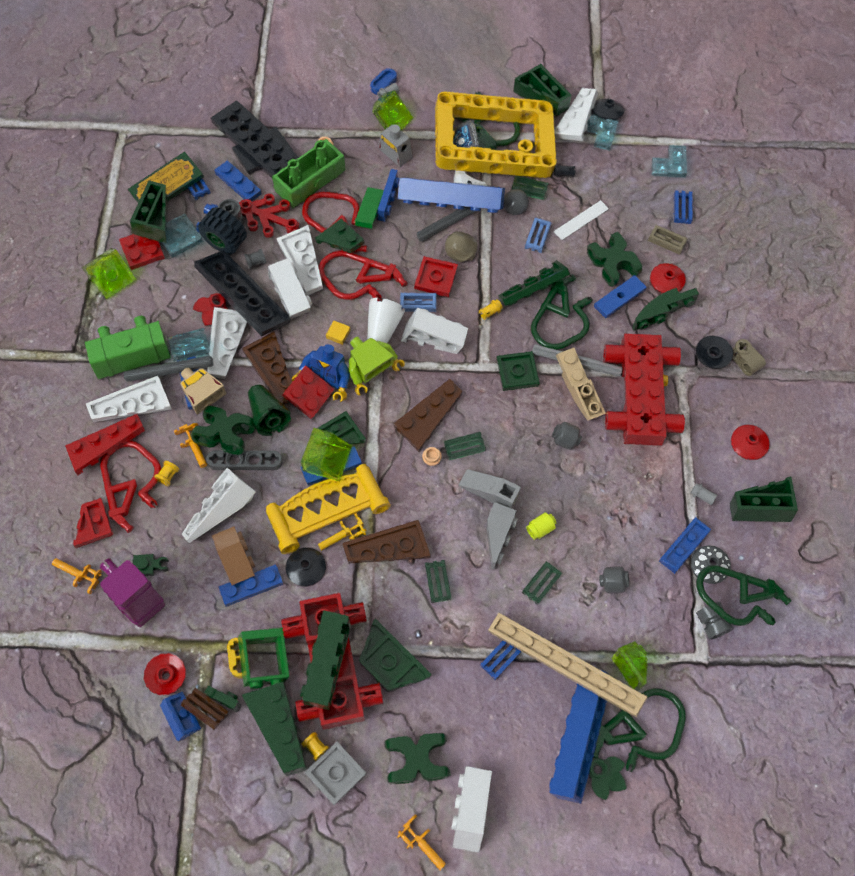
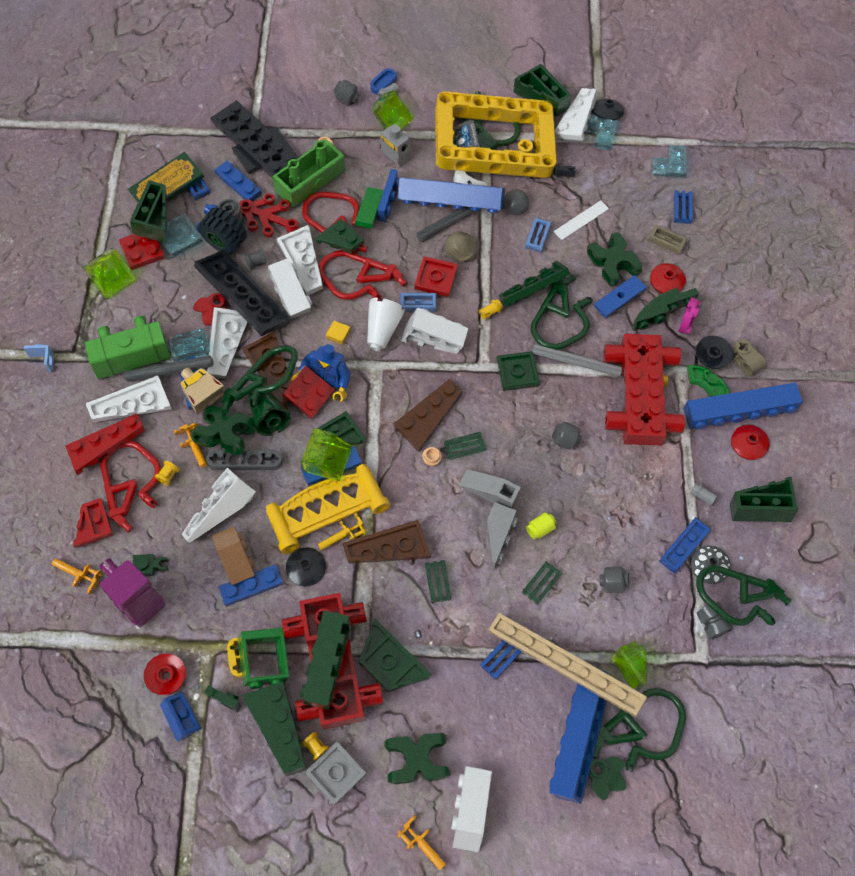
(40, 350): none -> light blue bracket
(207, 706): reddish brown tile -> none
(237, 393): none -> dark green piece
(346, 92): none -> dark grey head
(370, 360): lime torso -> none
(528, 188): clear green tile -> none
(579, 385): tan slope -> none
(689, 316): none -> dark pink plate
(707, 380): none -> green tile
(742, 406): none -> blue brick

